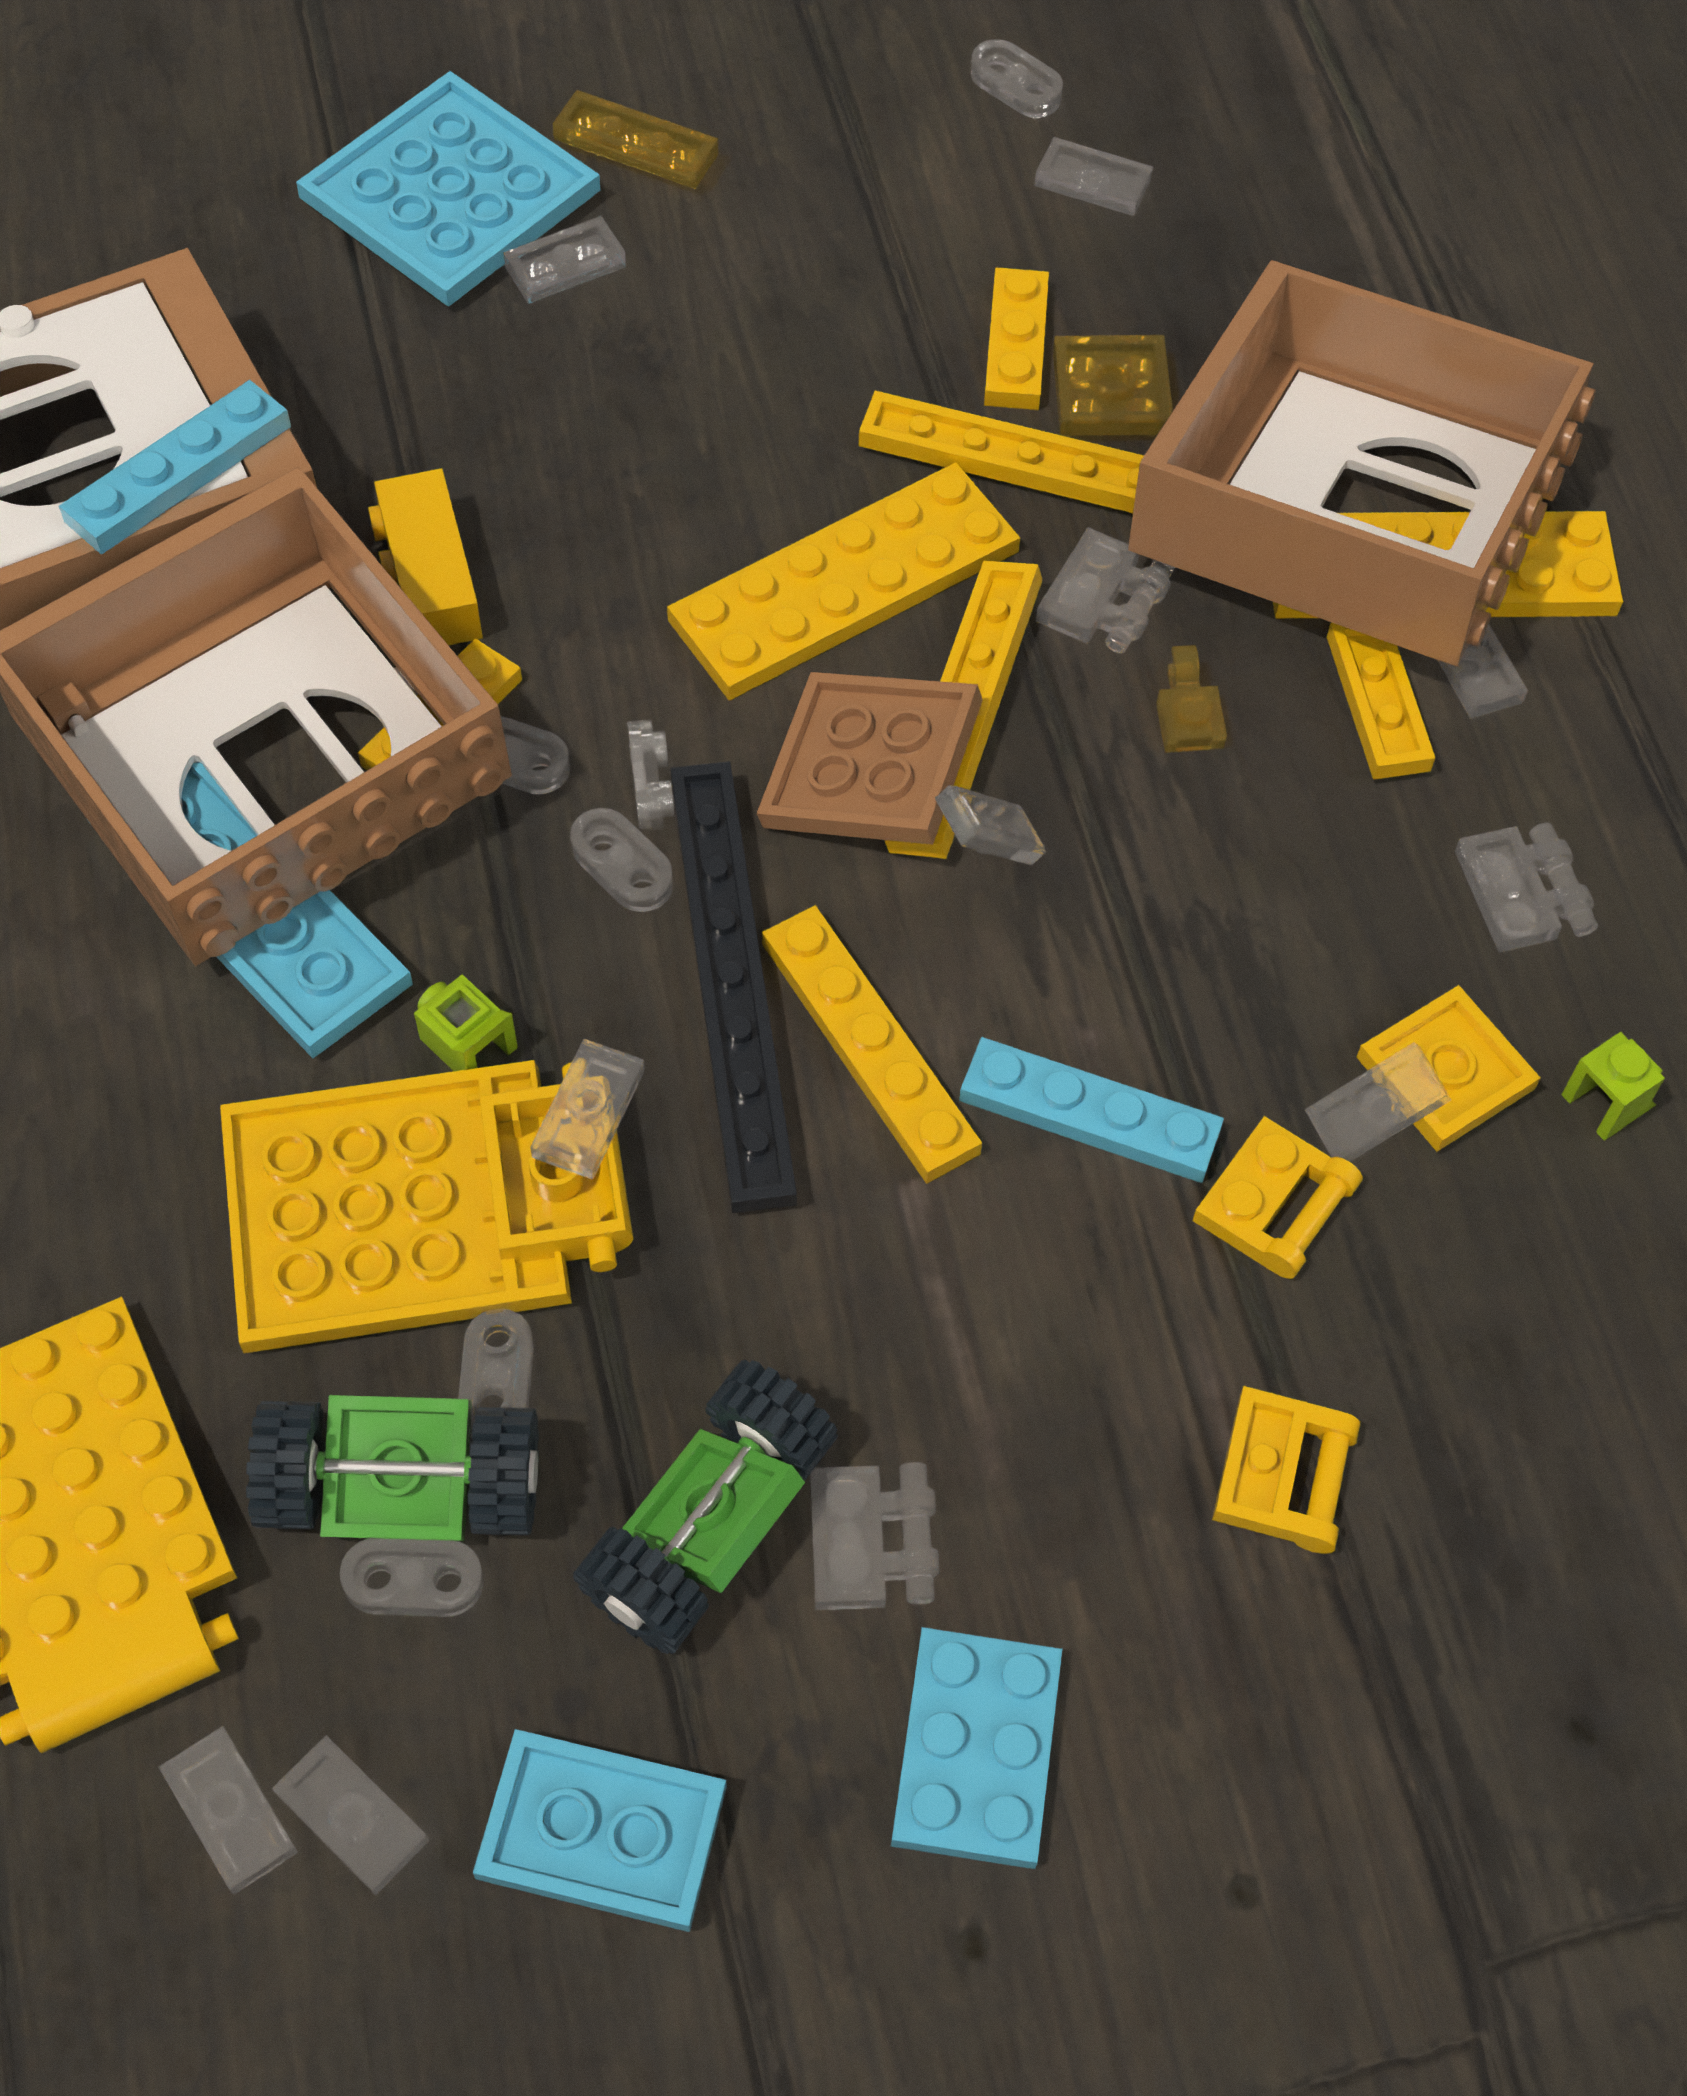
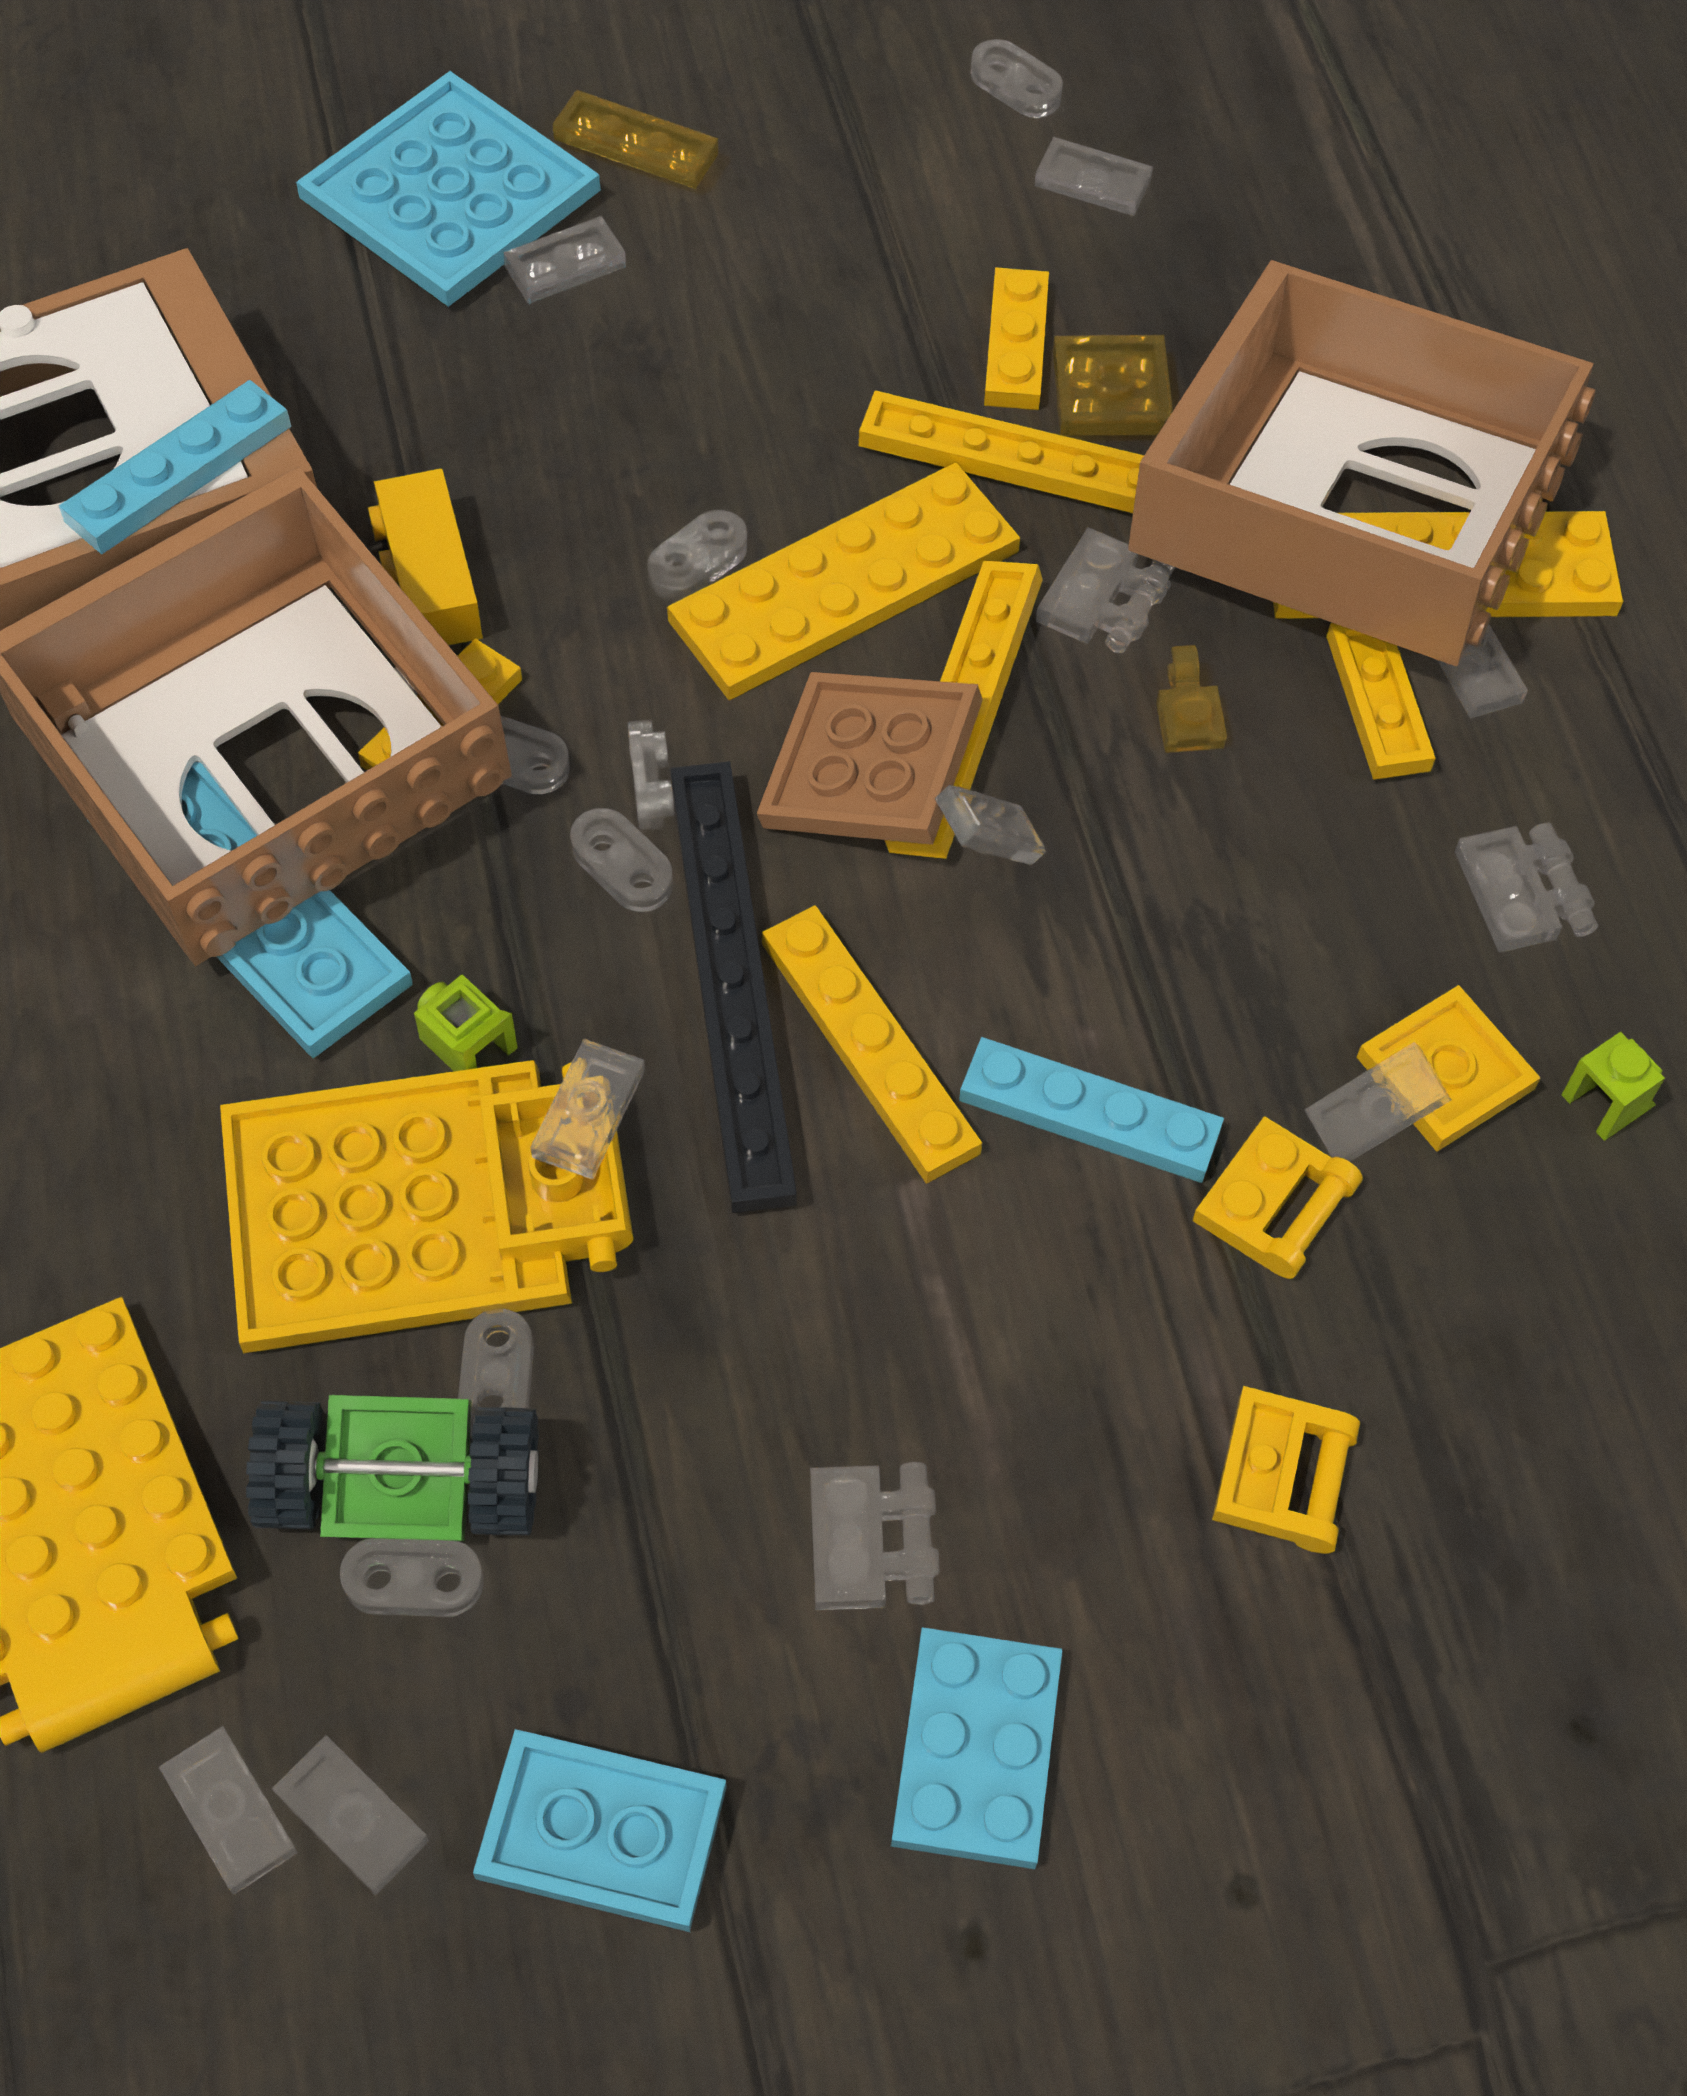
(705, 547): none -> clear plate
(708, 1507): plate -> none

